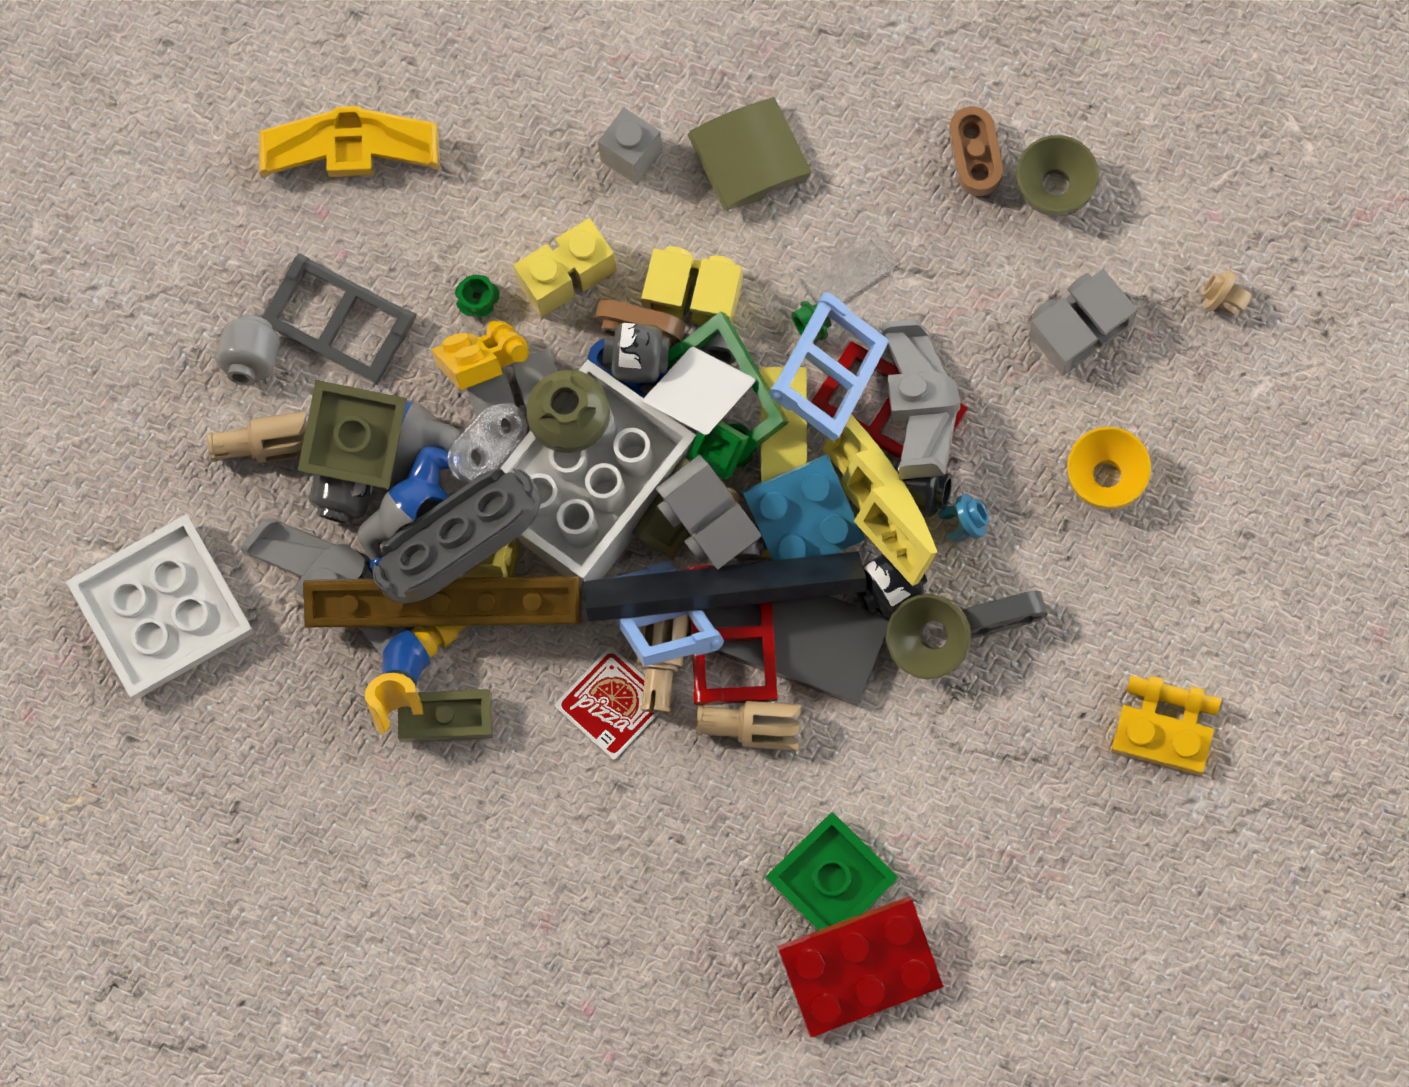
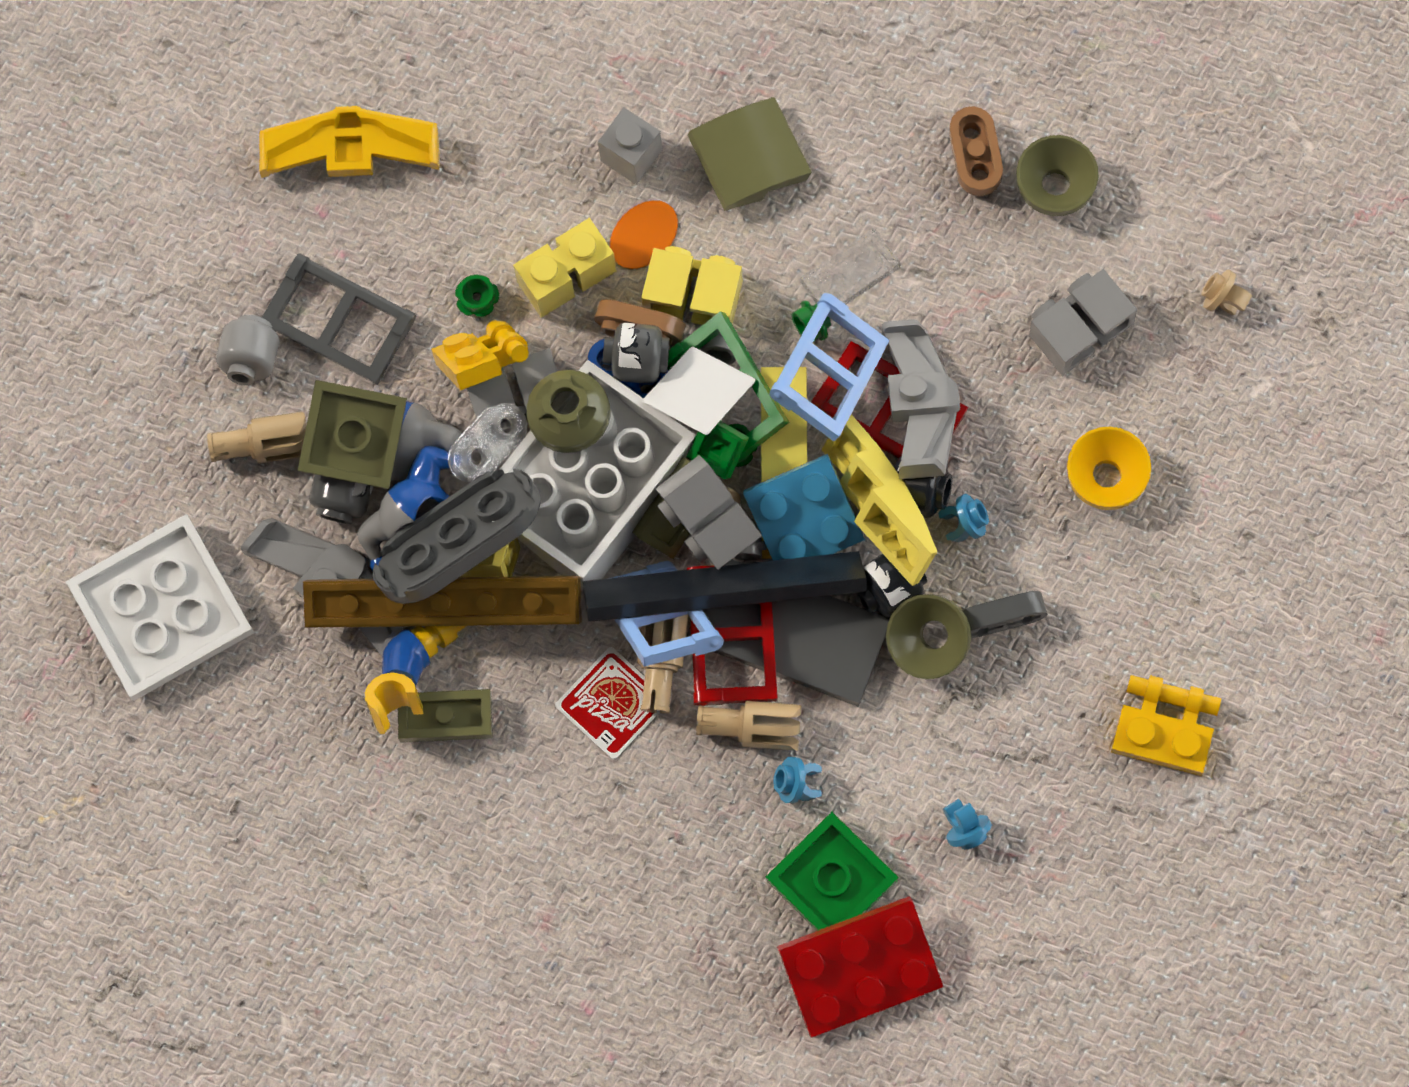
(642, 229): none -> orange sticker
(791, 778): none -> dark azure plate
(967, 828): none -> dark azure plate

